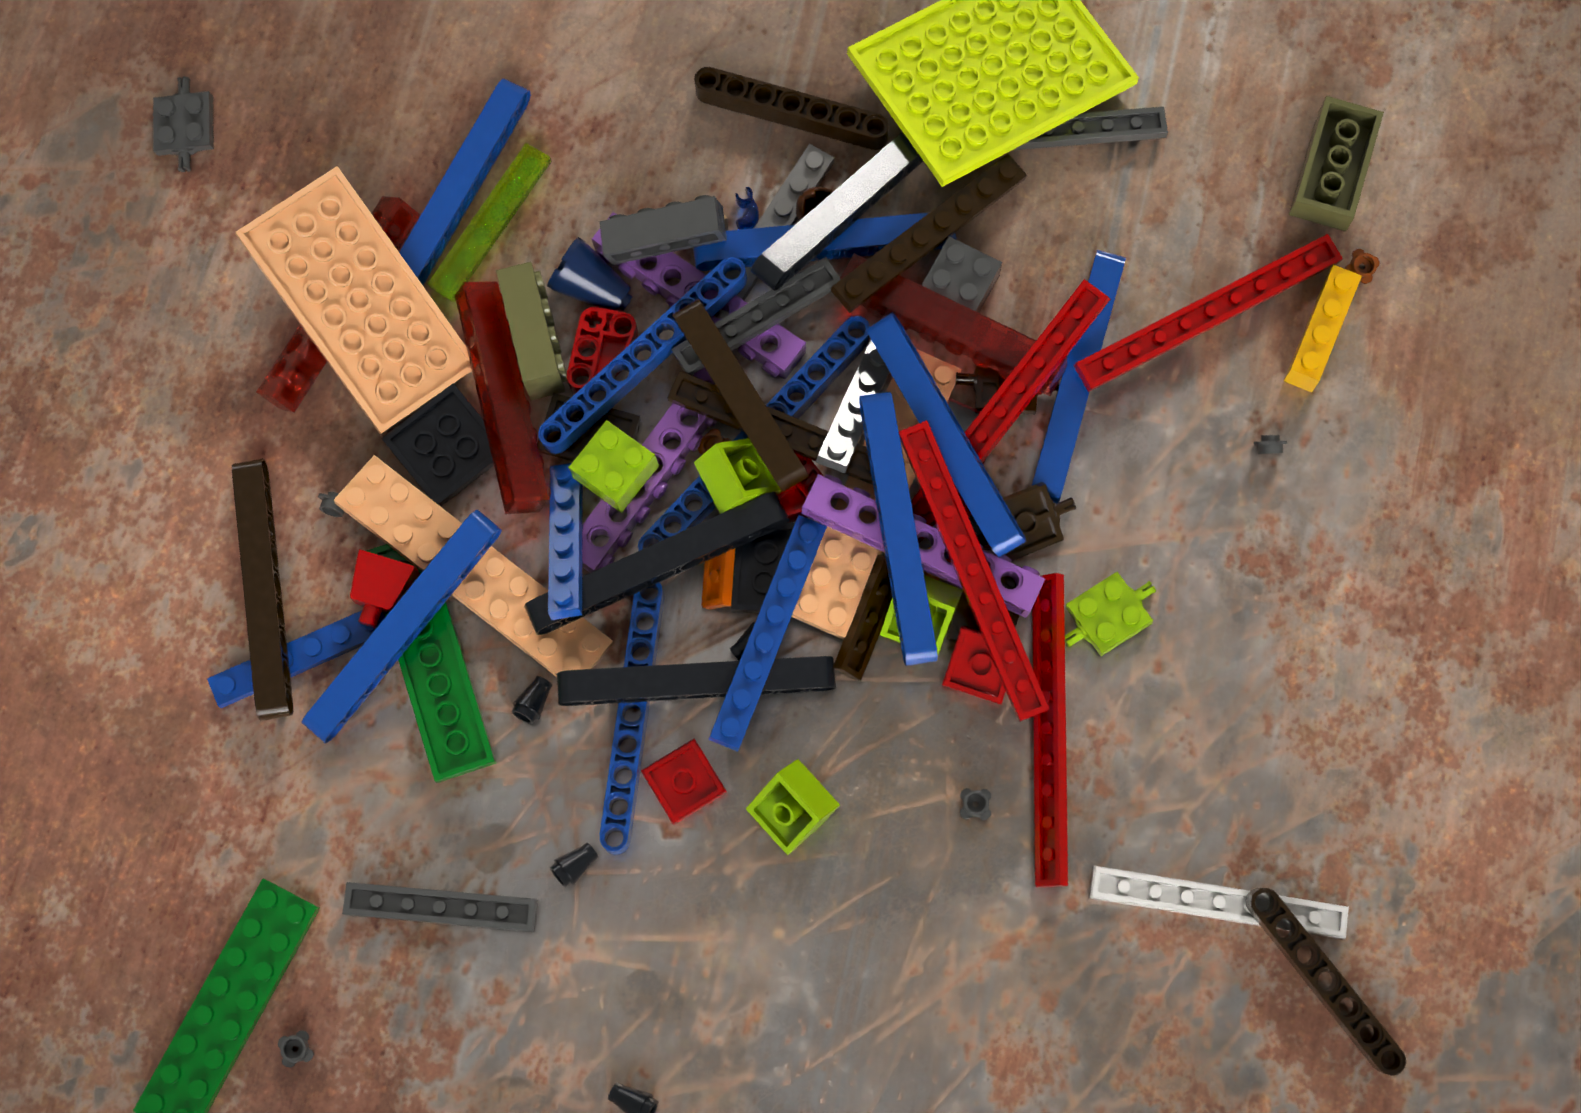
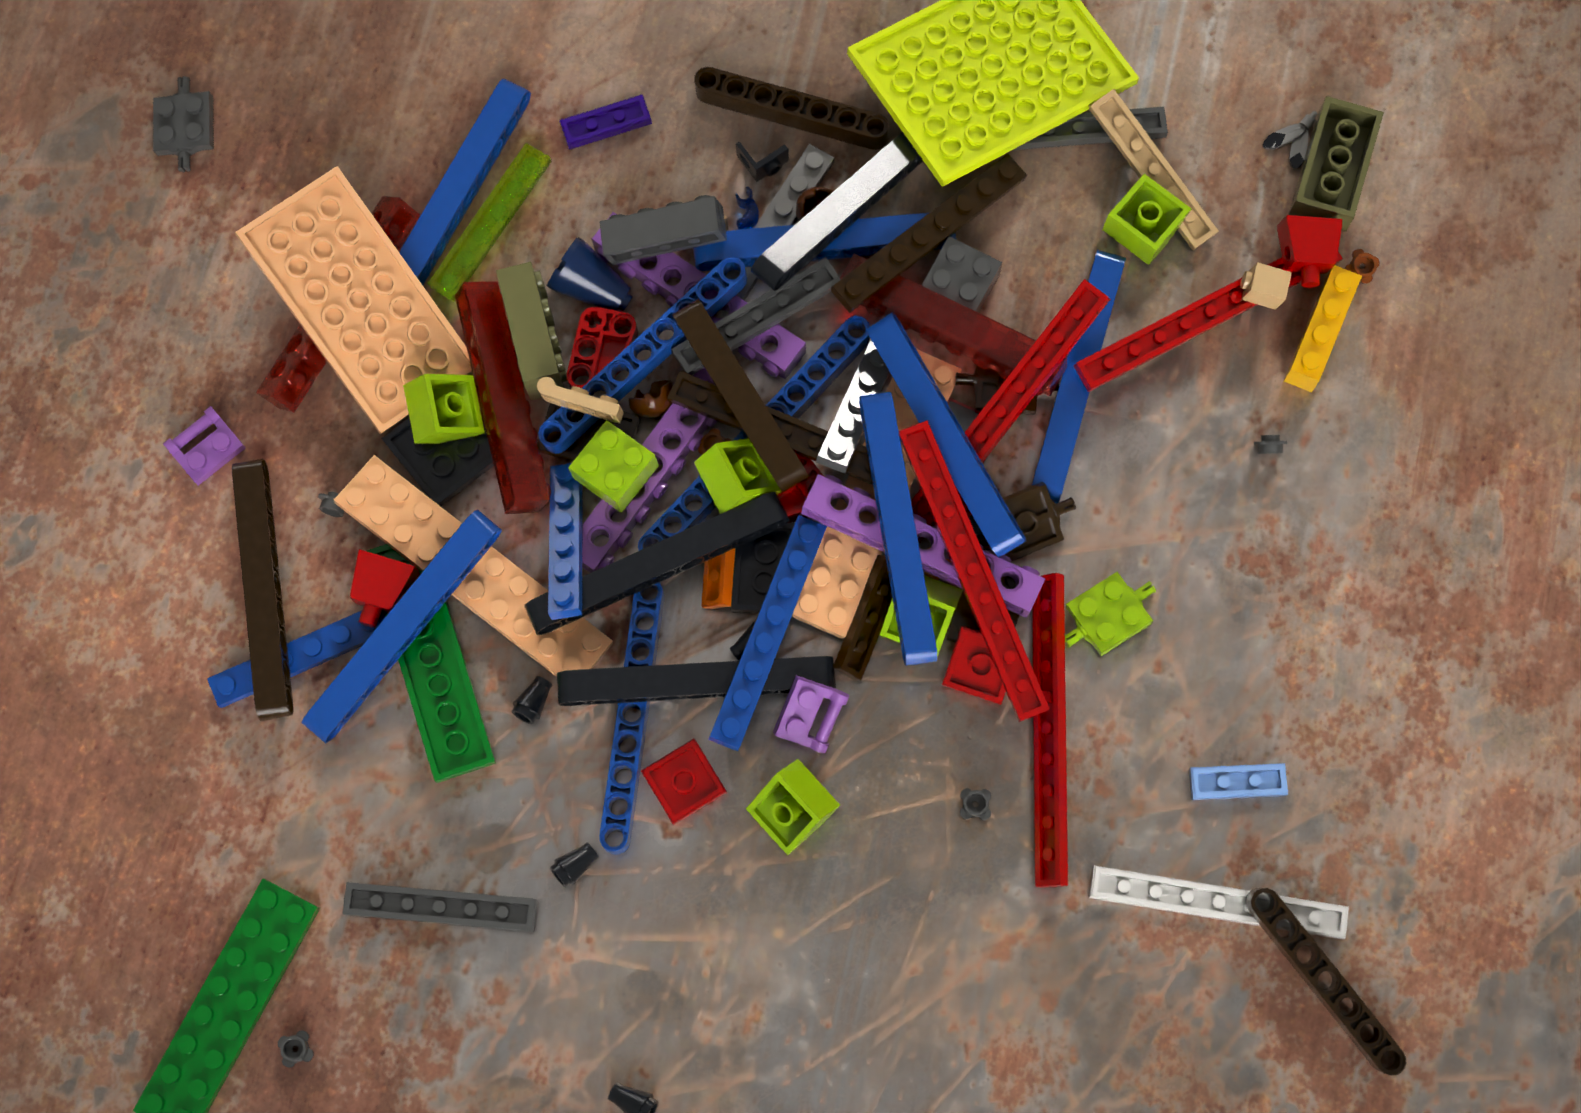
(208, 454): none -> medium lavender plate
(443, 408): none -> lime slope
(580, 400): none -> tan plate
(605, 121): none -> dark purple tile
(654, 402): none -> reddish brown hair
(767, 166): none -> black bracket
(801, 711): none -> medium lavender plate
(1146, 158): none -> tan plate
(1146, 219): none -> lime slope
(1238, 781): none -> light blue tile
(1265, 285): none -> tan brick
(1297, 135): none -> light grey piece
(1309, 246): none -> red torso

